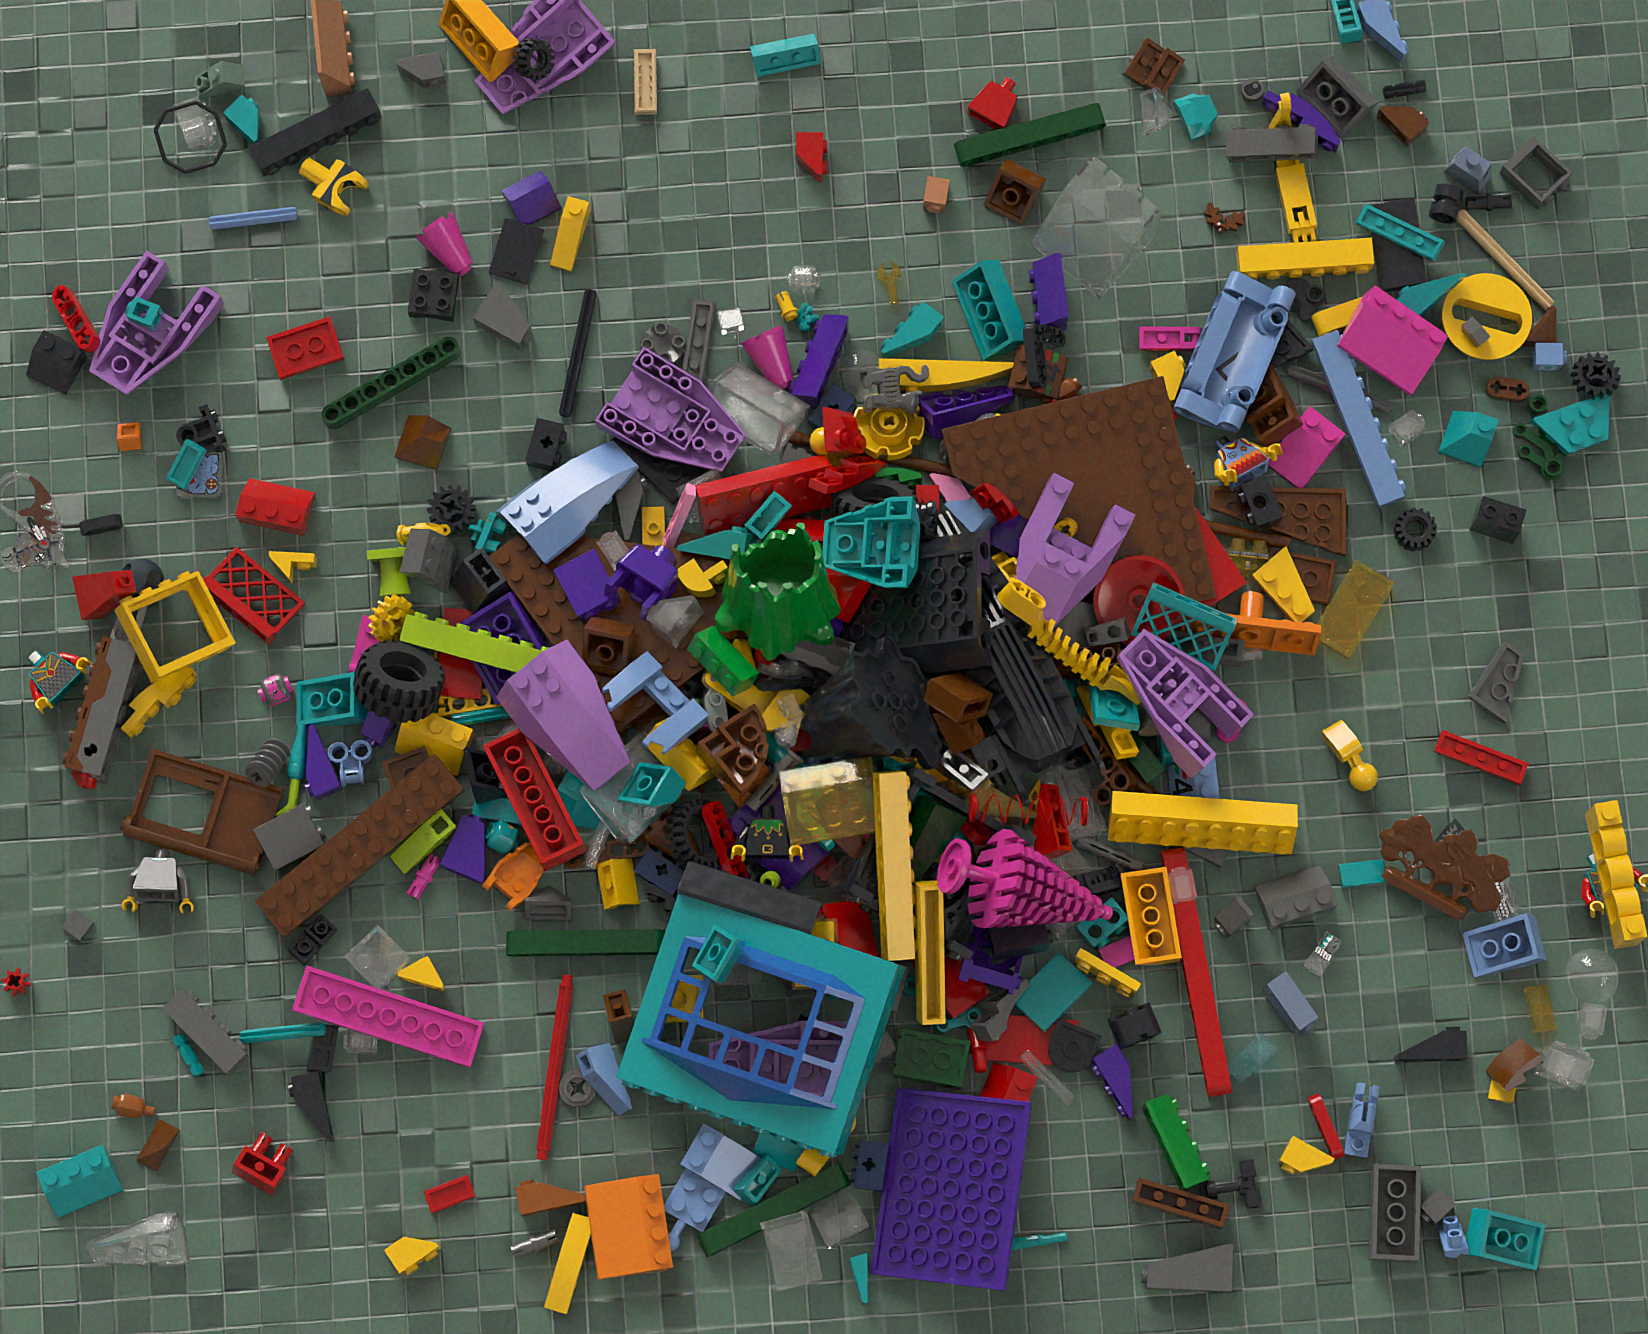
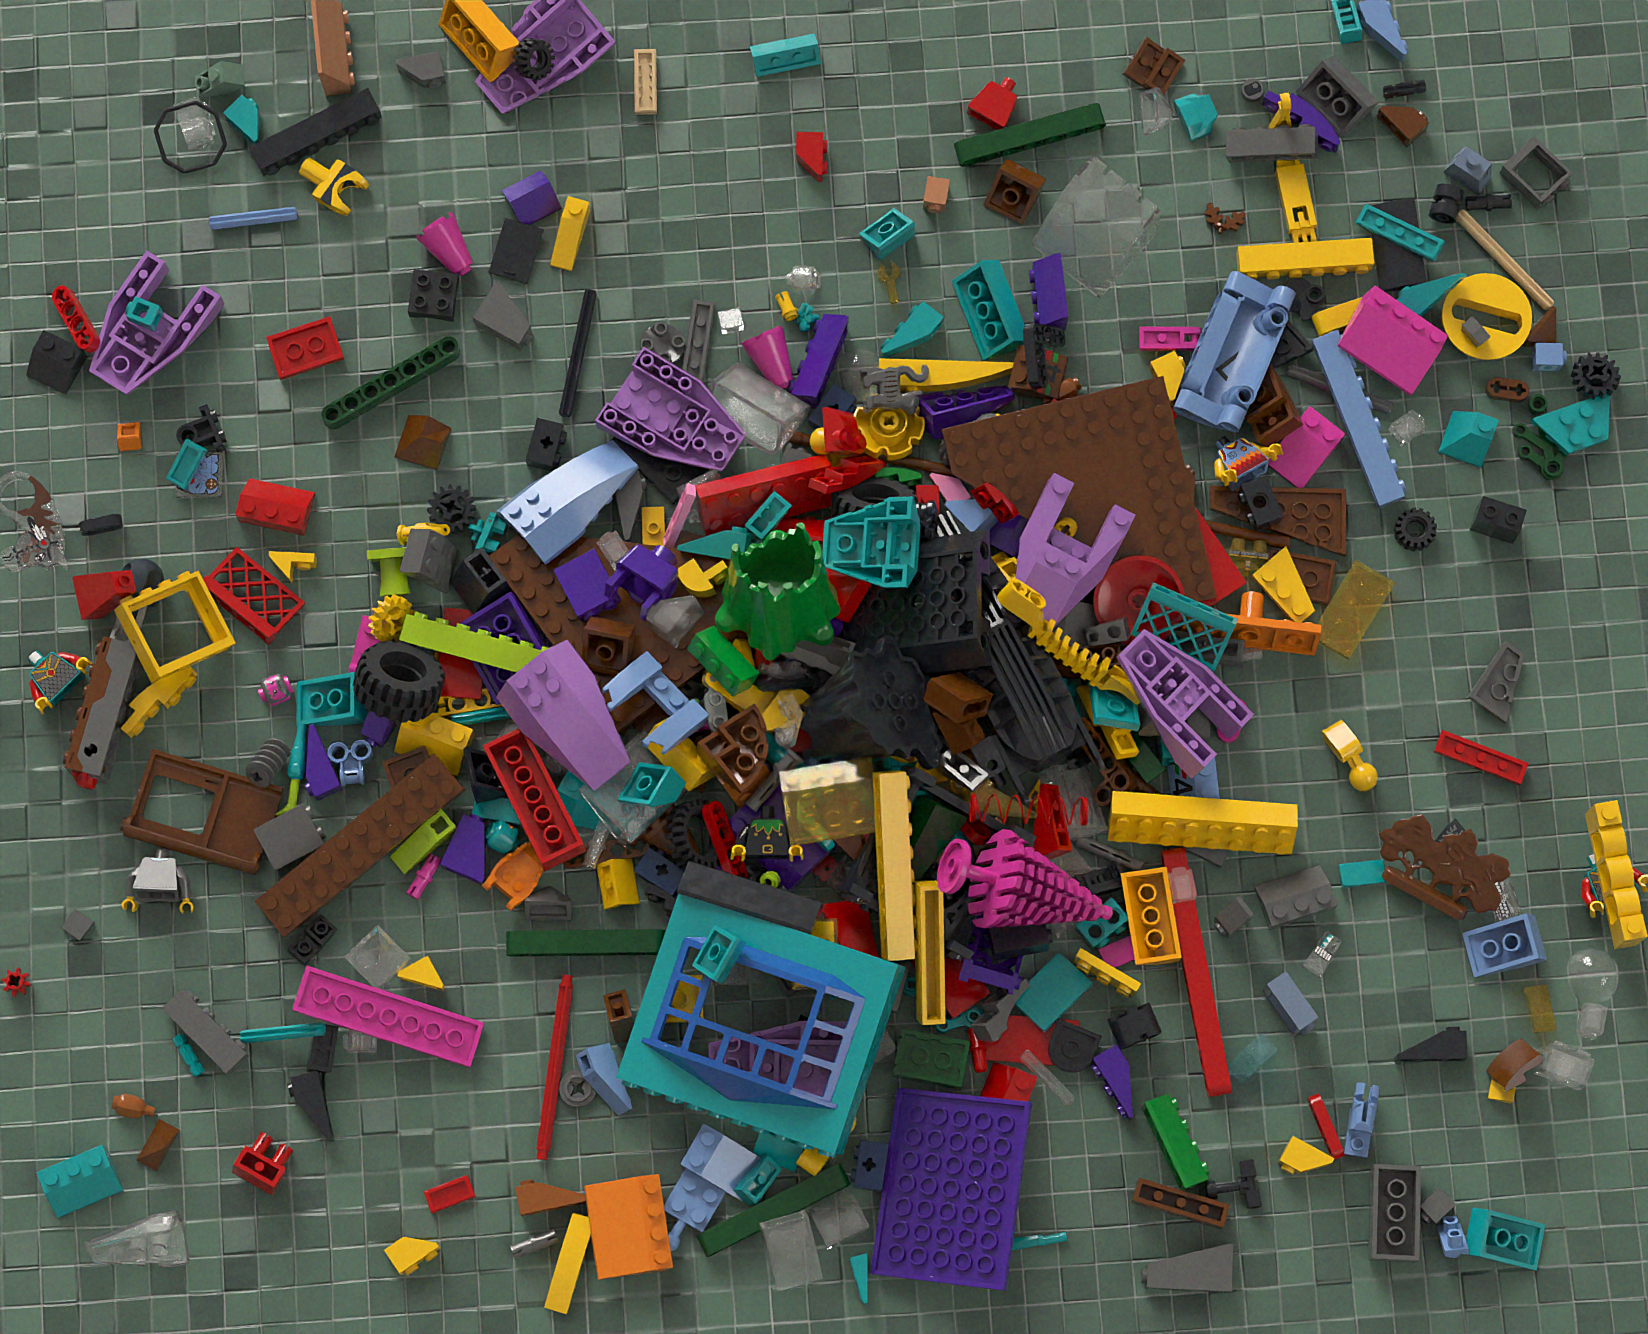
(888, 233): none -> teal slope

